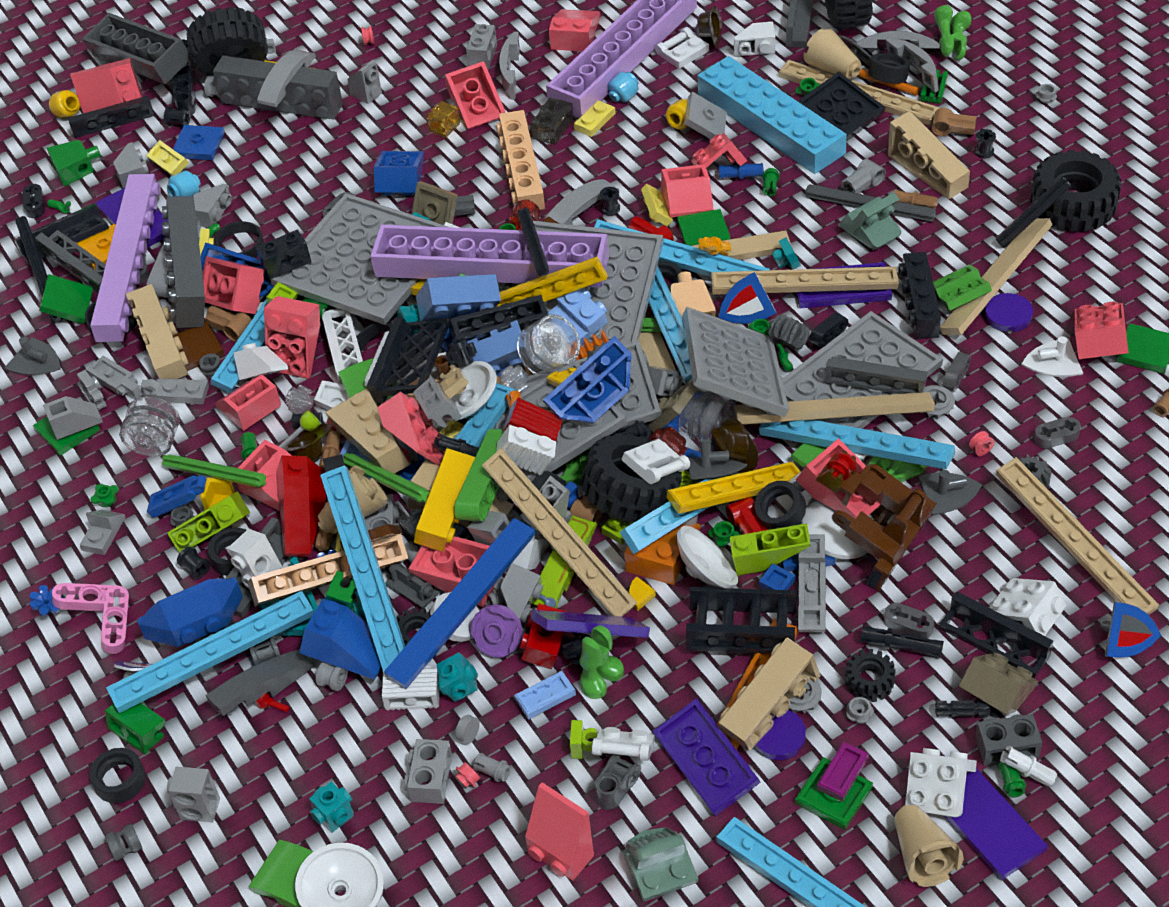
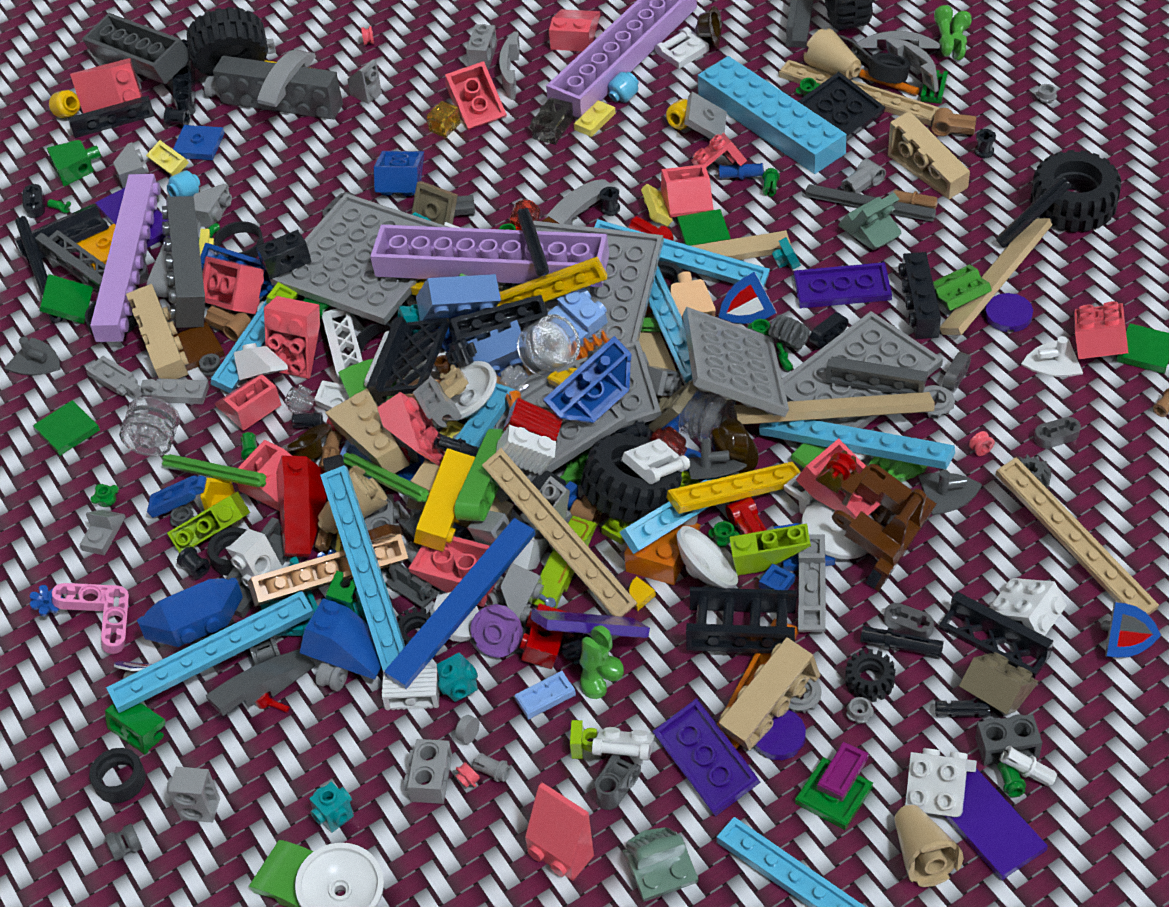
(71, 415): light grey slope -> none
(91, 387): light grey plate -> none
(307, 422): lime hinge -> none
(520, 158): light nougat brick -> none
(714, 245): light orange axle -> none
(755, 40): white slope -> none
(770, 493): black tyre -> none
(812, 279): tan tile -> none

